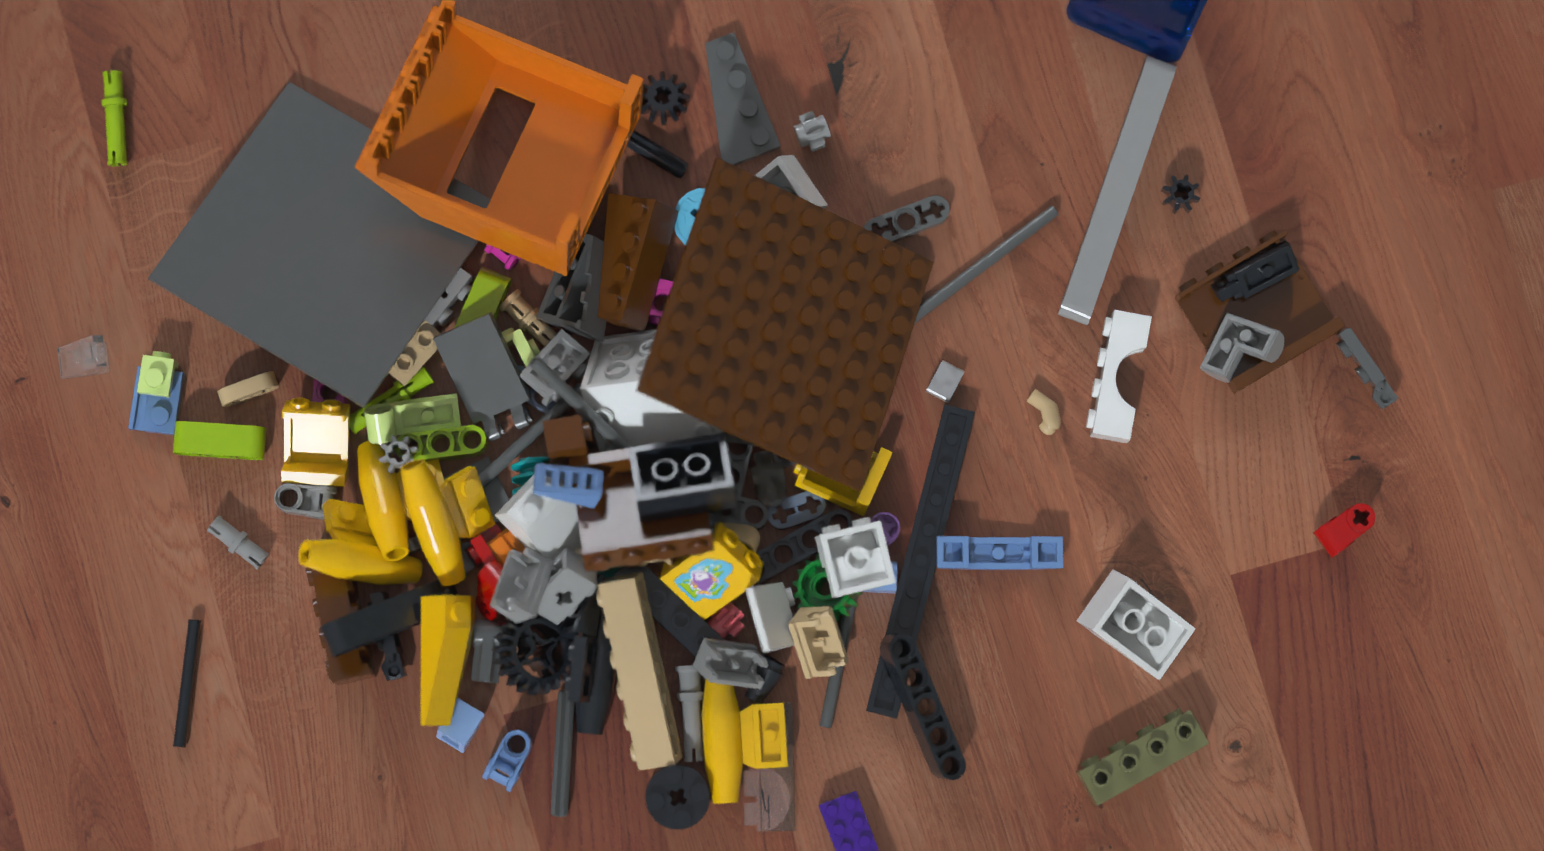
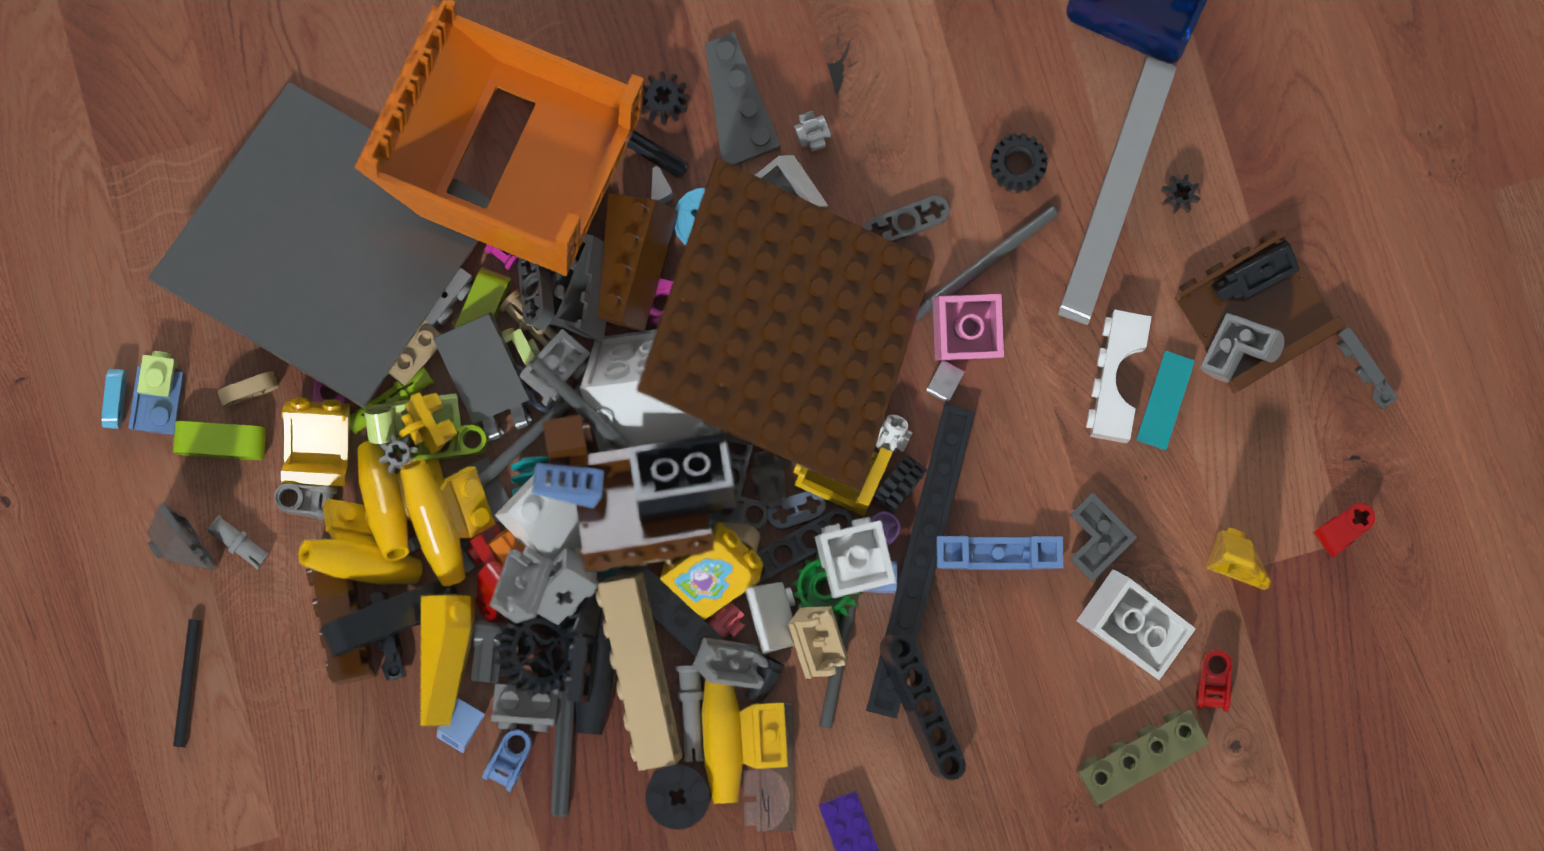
(83, 357): clear slope -> none
(114, 398): none -> medium azure beam
(115, 119): lime pin -> none
(177, 540): none -> dark grey wedge
(421, 424): none -> yellow hips
(520, 708): none -> light grey bracket
(536, 307): none -> dark grey beam
(660, 188): none -> white slope
(893, 434): none -> white gear
(899, 484): none -> black tyre
(968, 327): none -> bright pink brick
(1018, 181): none -> black tyre
(1049, 412): tan arm -> none
(1107, 535): none -> dark grey plate
(1165, 400): none -> teal tile
(1214, 683): none -> red piece
(1238, 559): none -> yellow wedge

